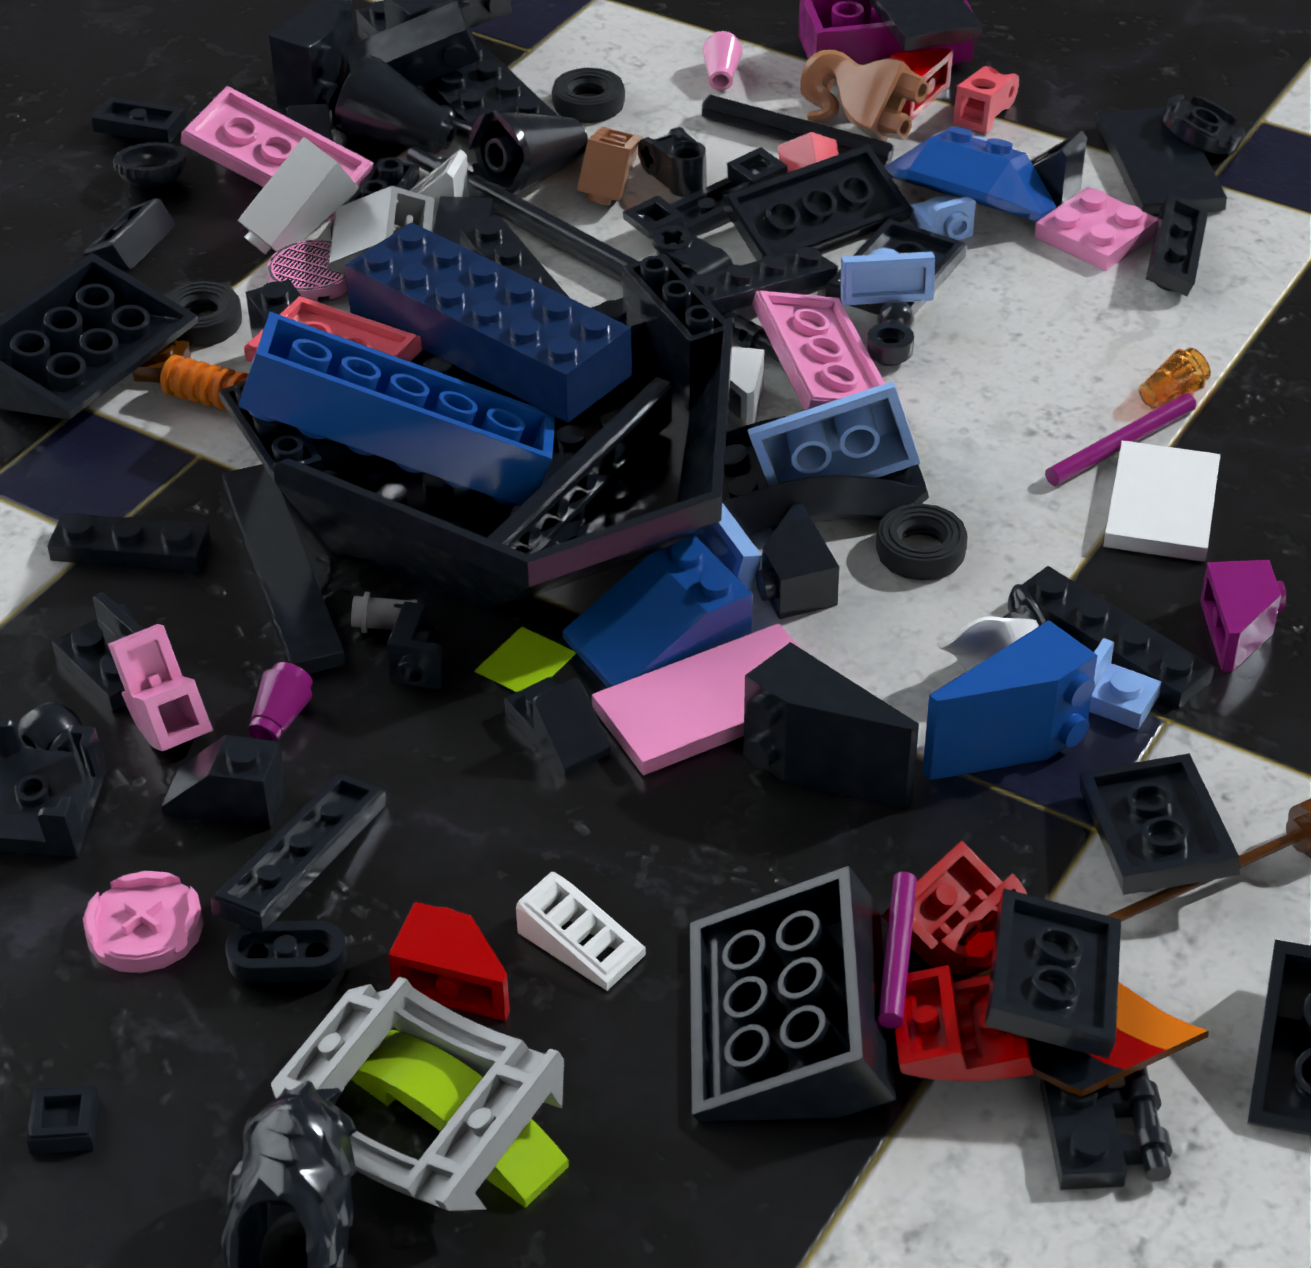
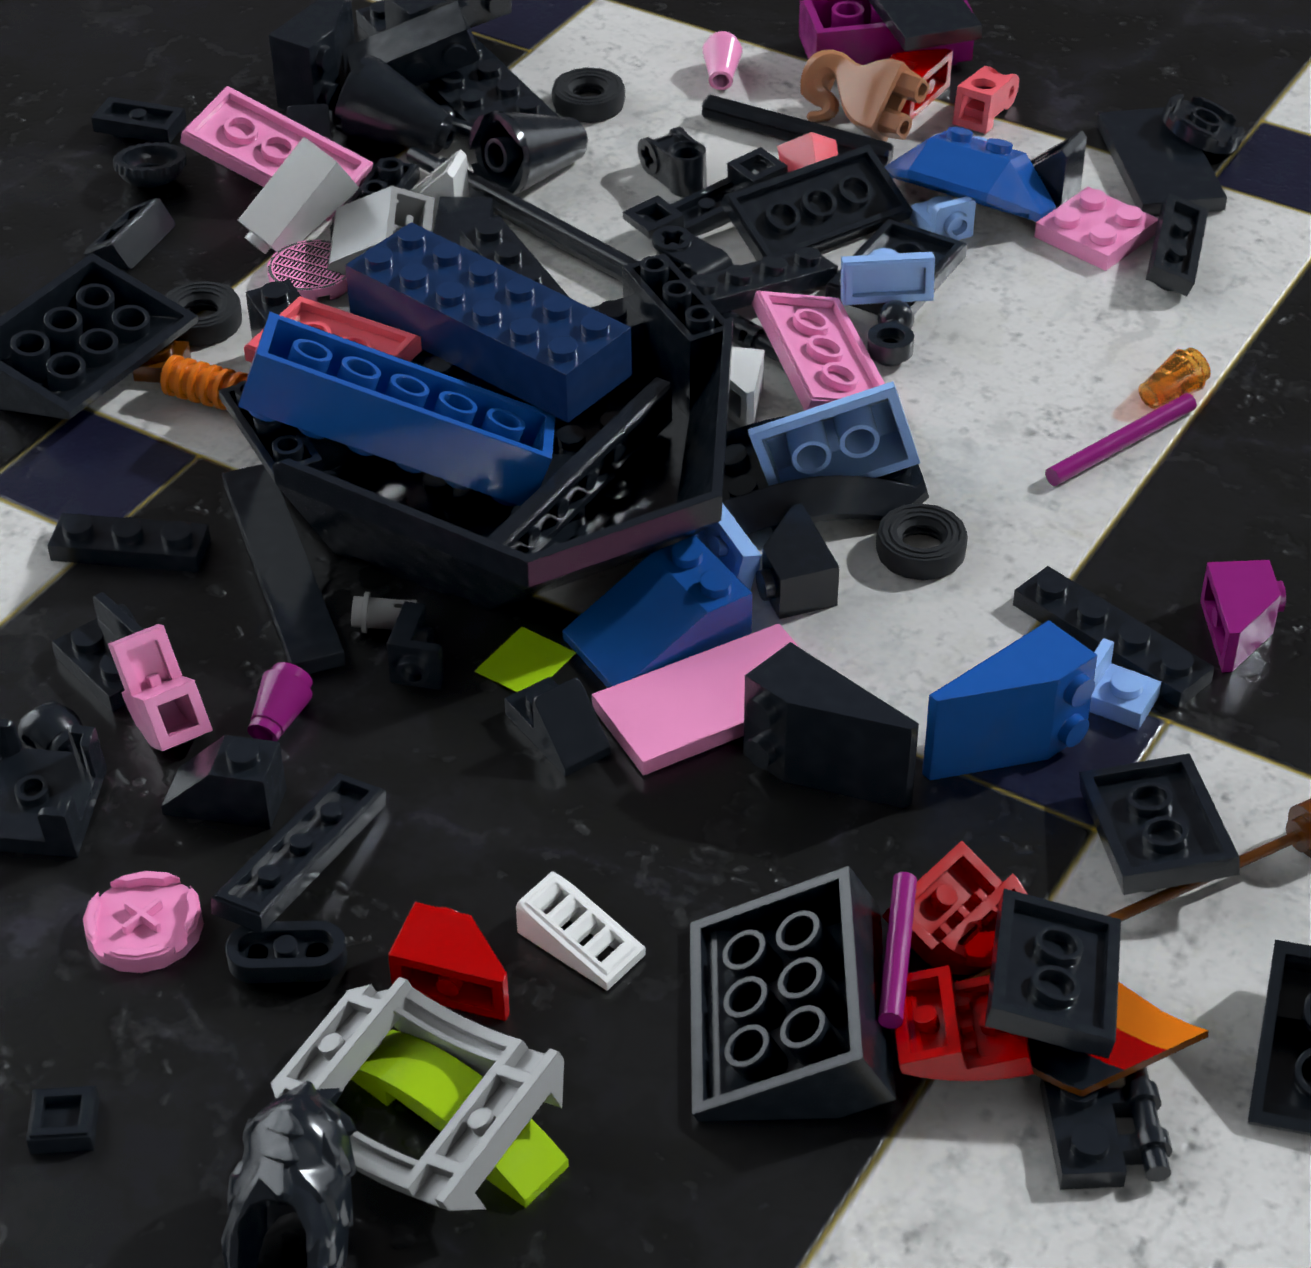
(607, 165): nougat slope -> none
(991, 633): white hair -> none
(1162, 501): white tile -> none

